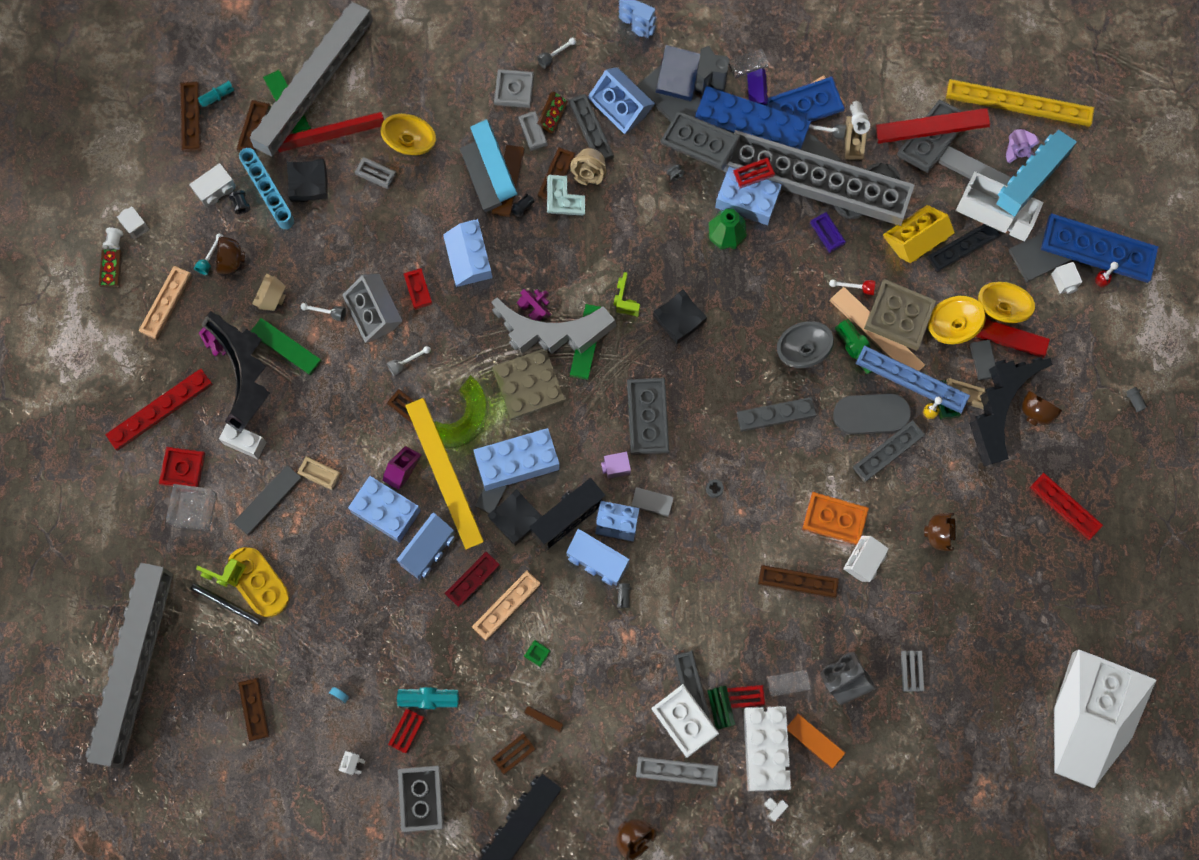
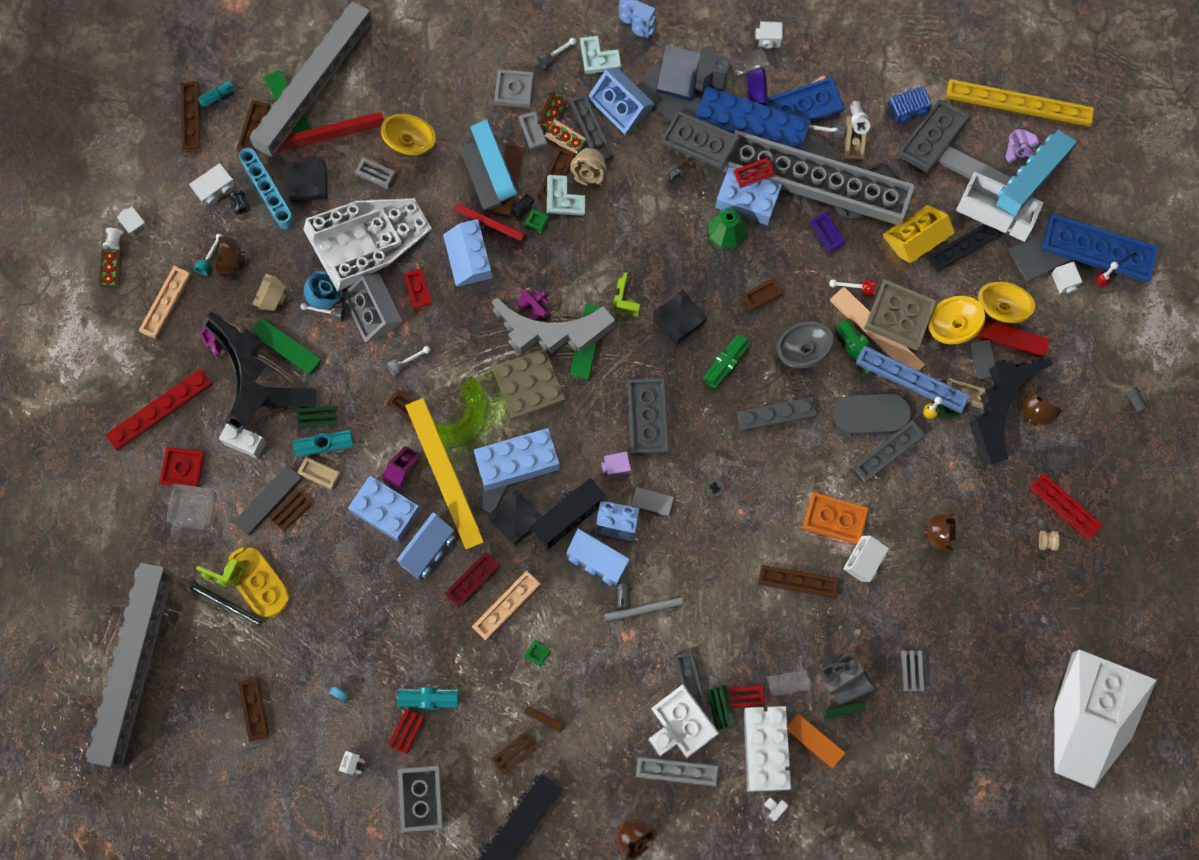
(289, 501): none -> reddish brown tile
(290, 398): none -> black tile
(300, 417): none -> dark green tile
(310, 445): none -> teal piece
(320, 291): none -> dark azure cylinder
(364, 236): none -> white wedge
(494, 223): none -> red tile
(536, 221): none -> green tile
(565, 137): none -> tile
(597, 61): none -> light aqua plate
(643, 609): none -> light grey bar
(662, 741): none -> white brick
(726, 361): none -> green piece
(762, 294): none -> reddish brown tile
(769, 34): none -> white brick
(844, 710): none -> dark green tile
(910, 104): none -> blue brick
(933, 125): red tile -> none
(1048, 540): none -> tan wheel

